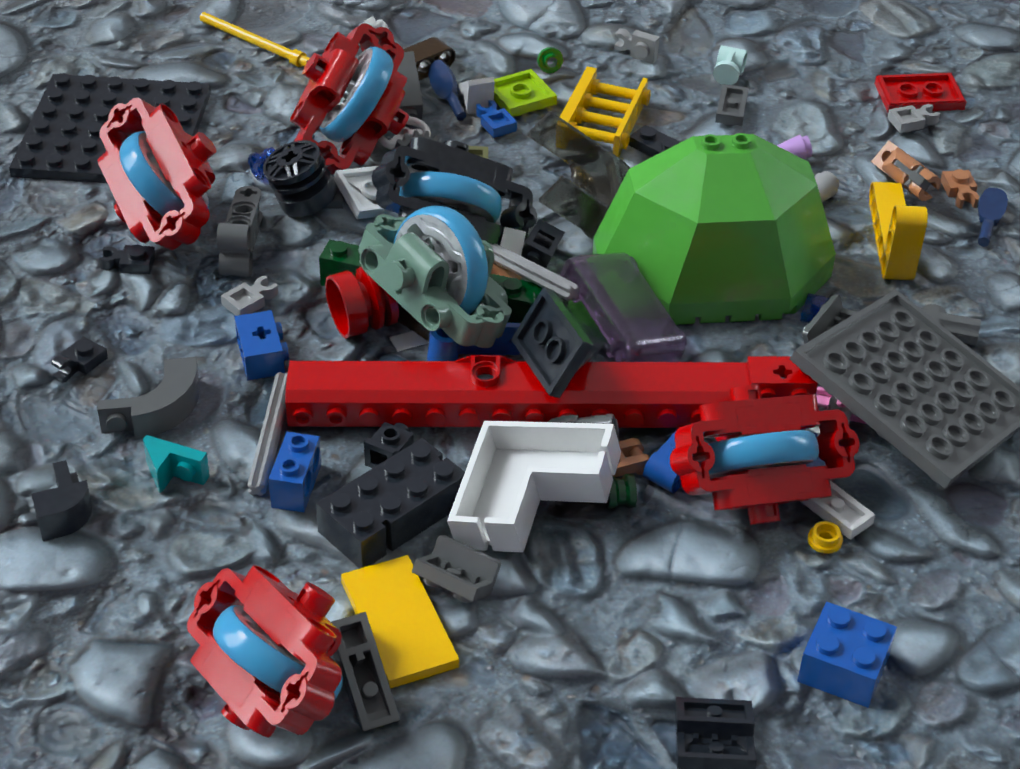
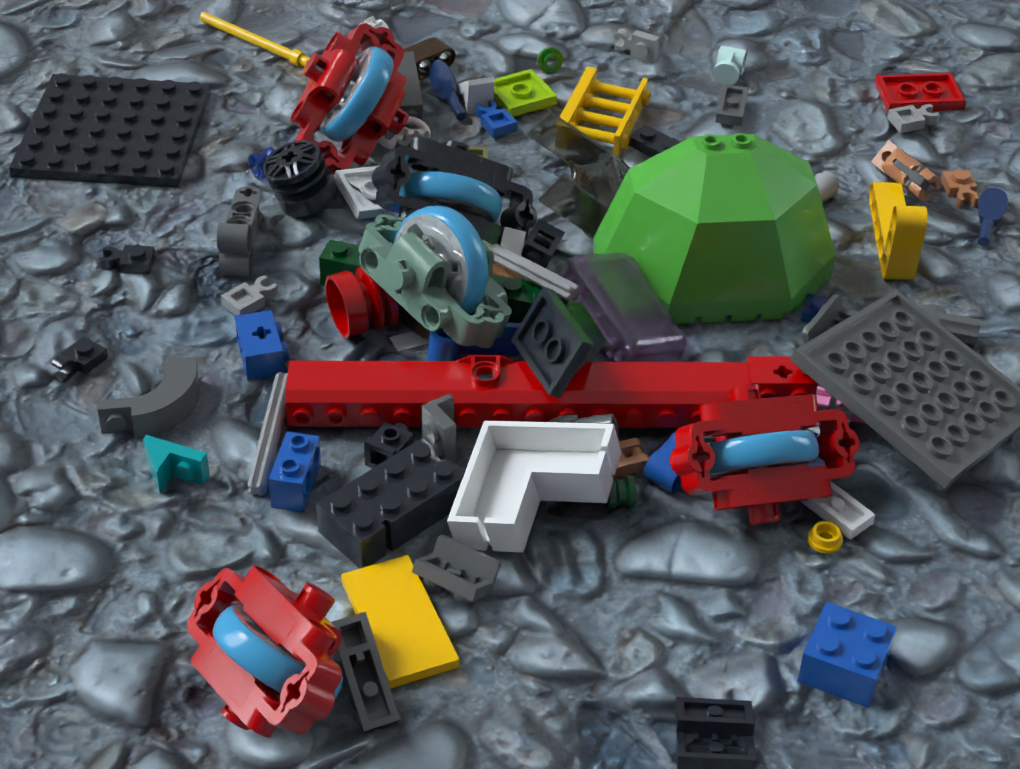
(62, 508): black brick -> none
(157, 173): piece -> none
(439, 426): none -> dark grey bracket
(798, 146): lavender cone -> none

